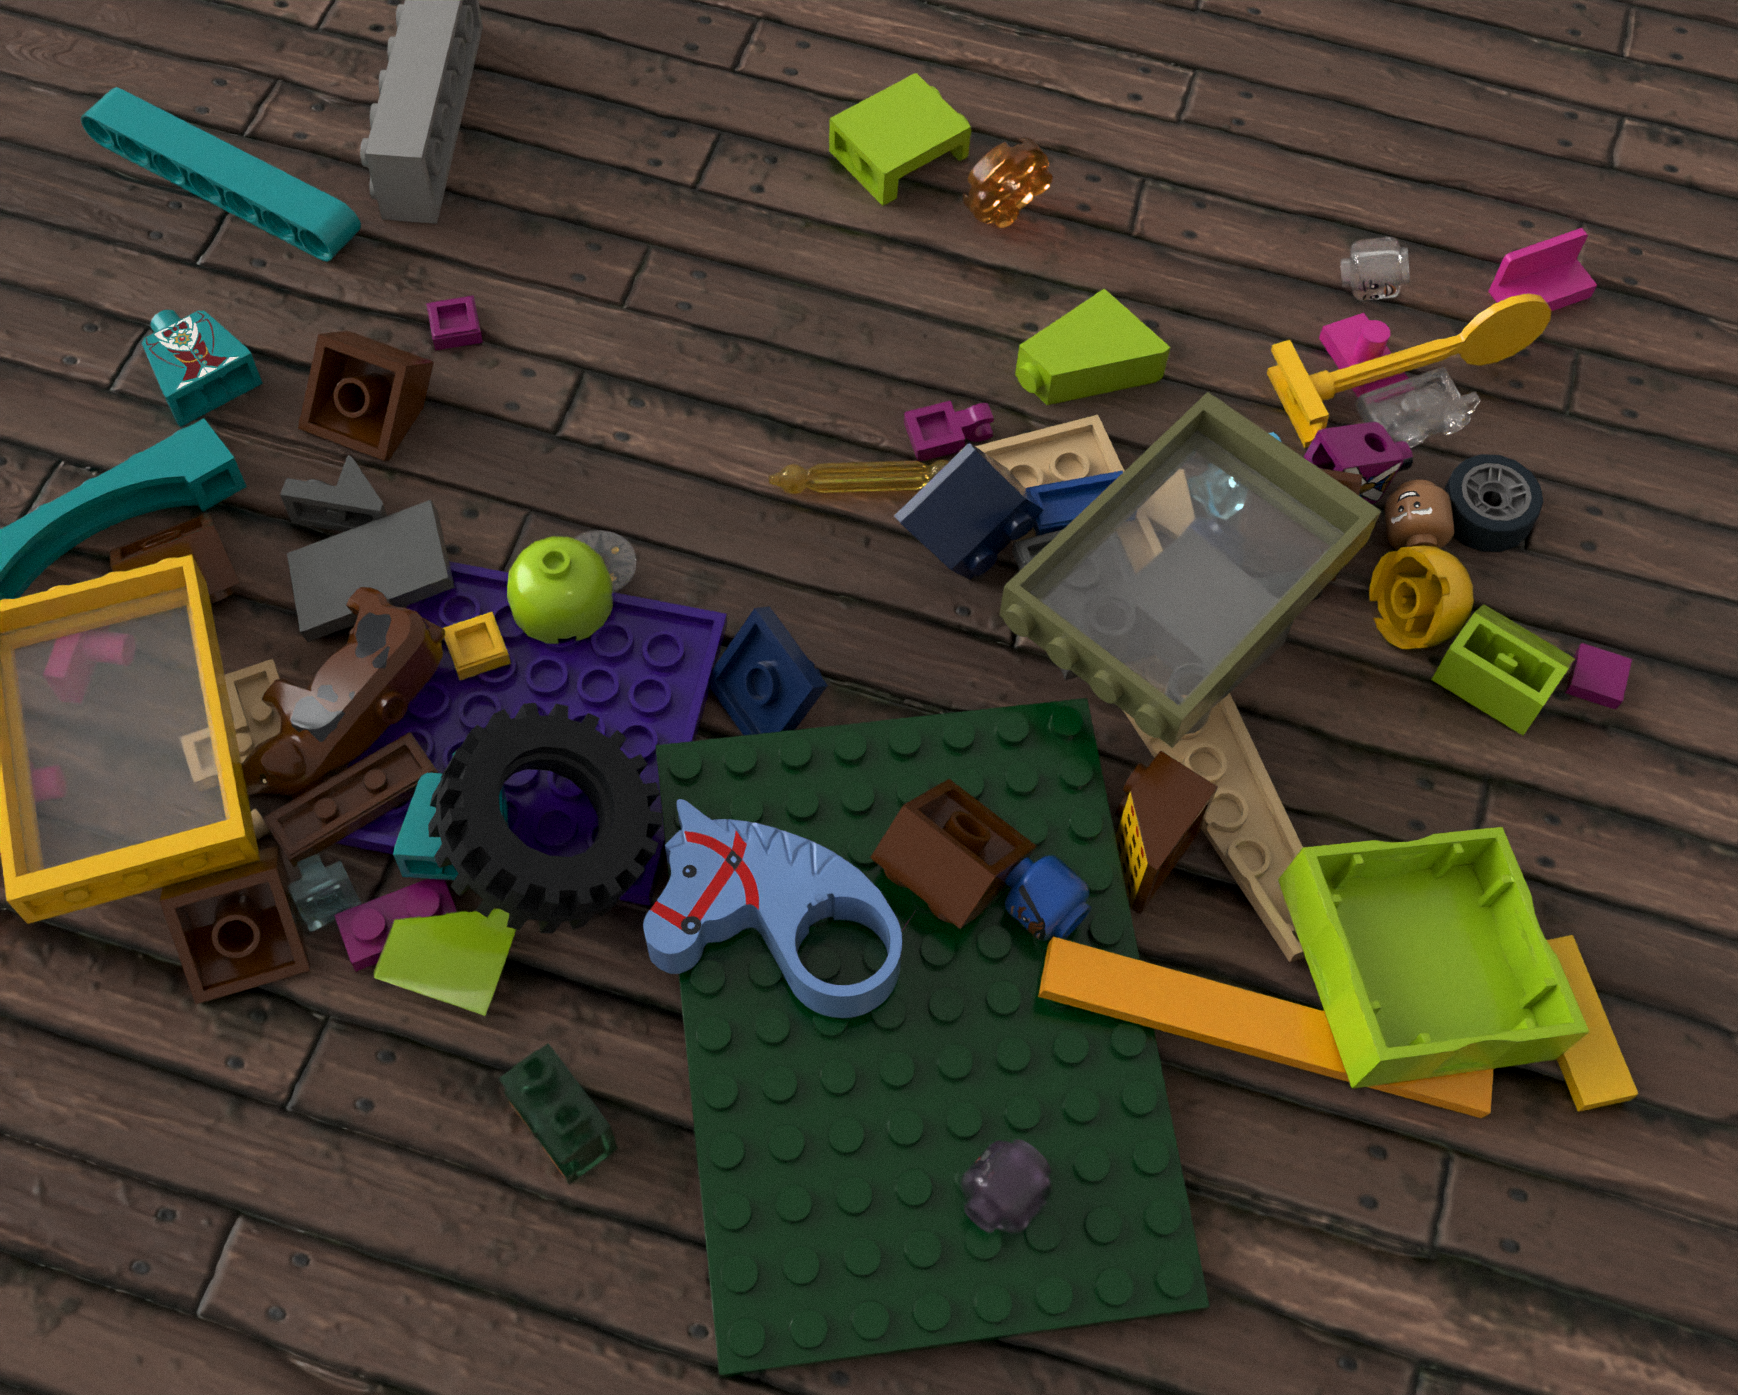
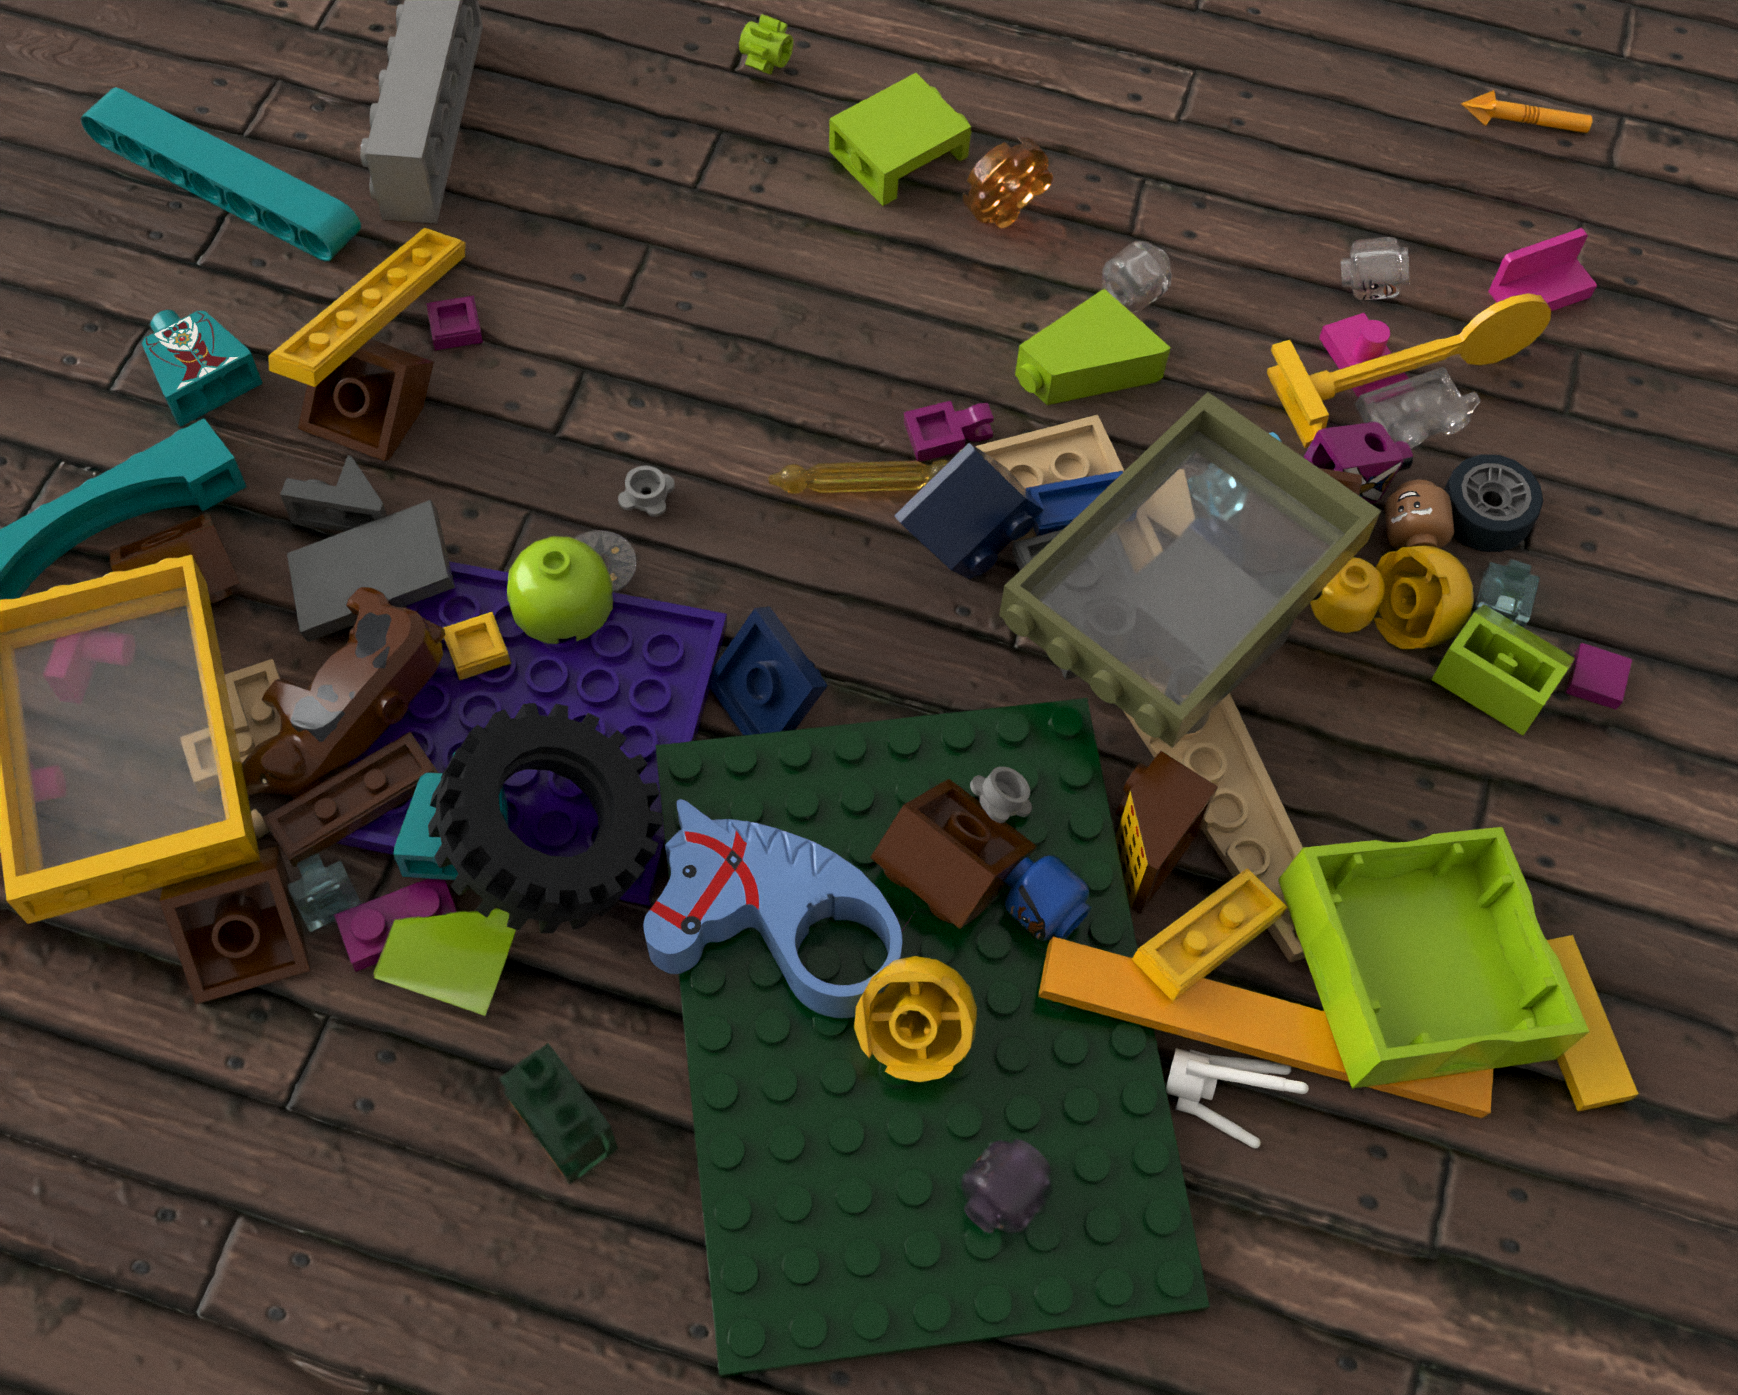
(366, 307): none -> yellow tile
(646, 479): none -> light grey plate
(766, 44): none -> lime gear
(919, 1021): none -> yellow cylinder
(1003, 794): none -> light grey plate
(1137, 275): none -> clear head
(1195, 1077): none -> white plant
(1209, 934): none -> yellow tile
(1350, 597): none -> yellow head
(1487, 107): none -> light orange piece
(1509, 590): none -> clear light blue tile

